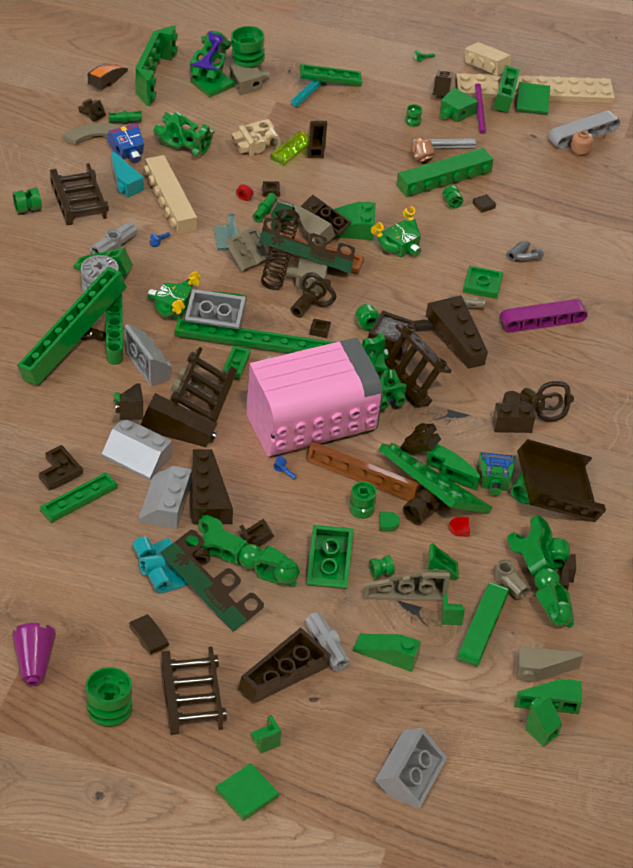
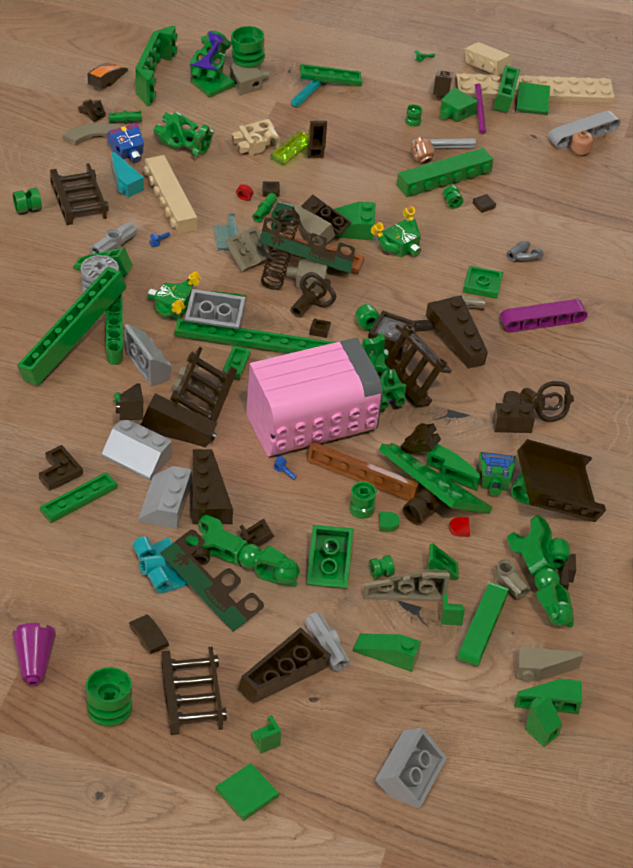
(94, 333): dark brown arm -> none

